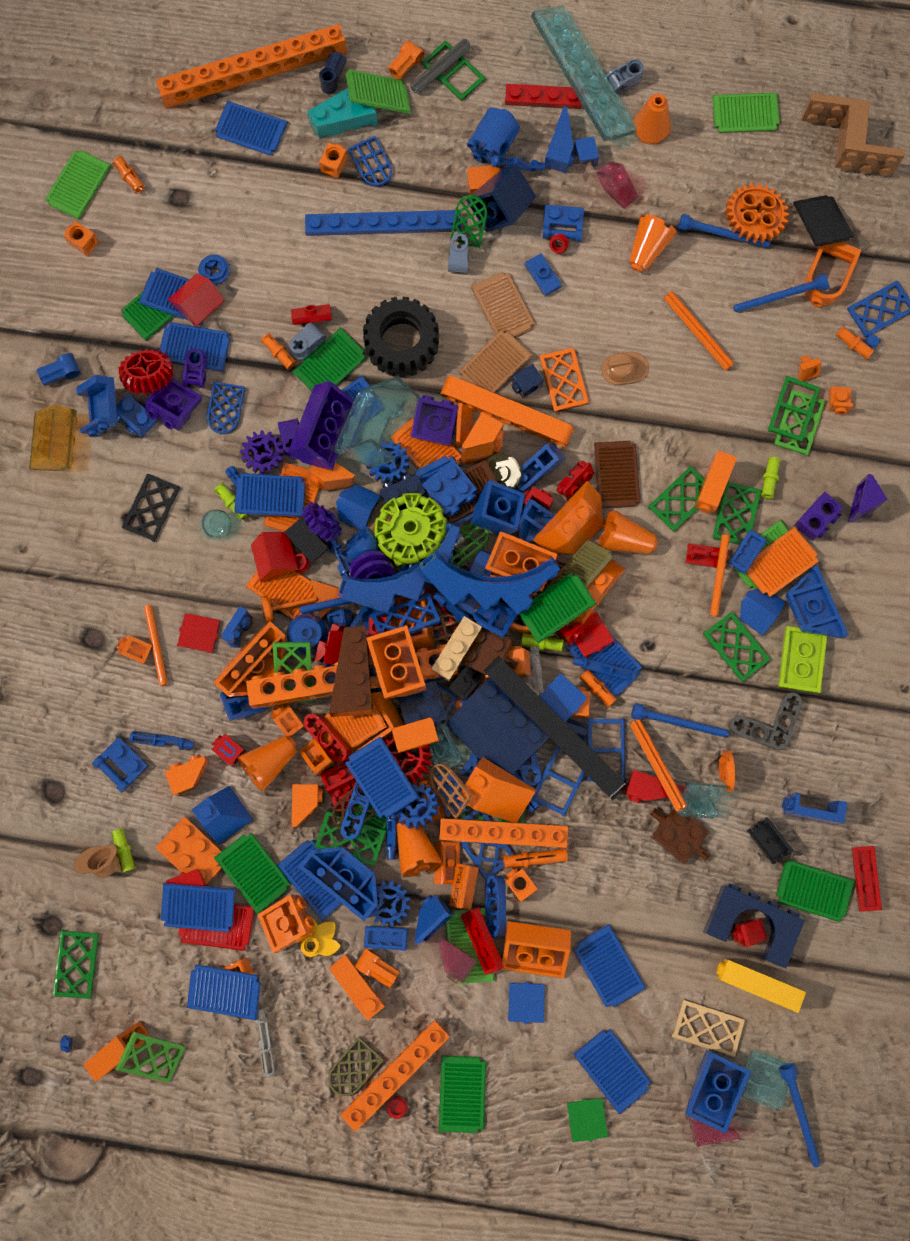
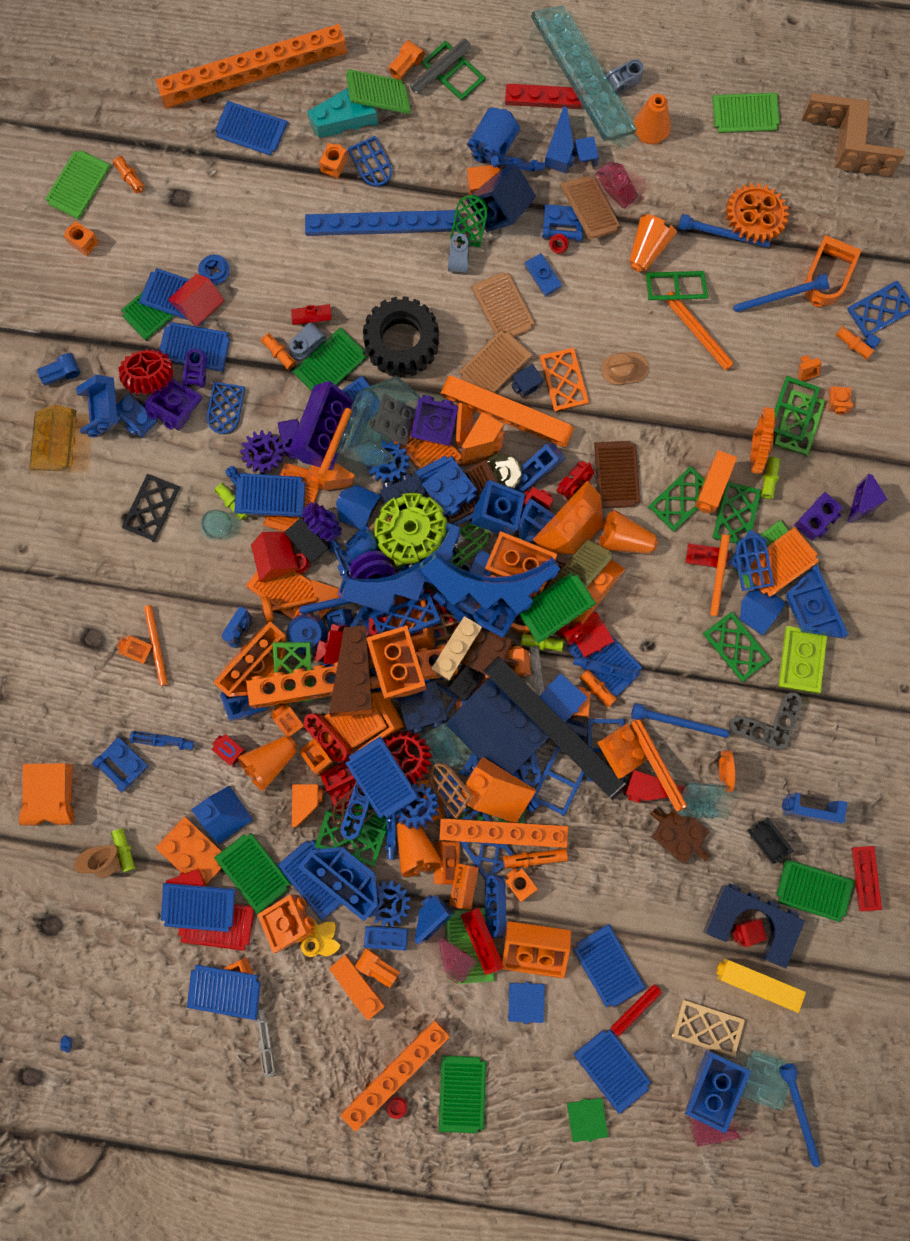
(47, 794): none -> orange piece
(89, 977): green window -> none
(110, 1055): orange slope -> none
(148, 1041): bright green window -> none
(186, 776): orange slope -> none
(198, 633): red piece -> none
(332, 72): dark blue piece -> none
(334, 443): none -> orange bar
(360, 1072): olive window -> none
(393, 419): none -> dark grey hinge
(415, 735): orange slope -> none
(590, 207): none -> medium nougat window
(622, 751): none -> orange plate
(636, 1010): none -> red axle
(675, 275): none -> green window
(749, 570): none -> blue window
(762, 440): none -> orange gear
(823, 220): black window -> none

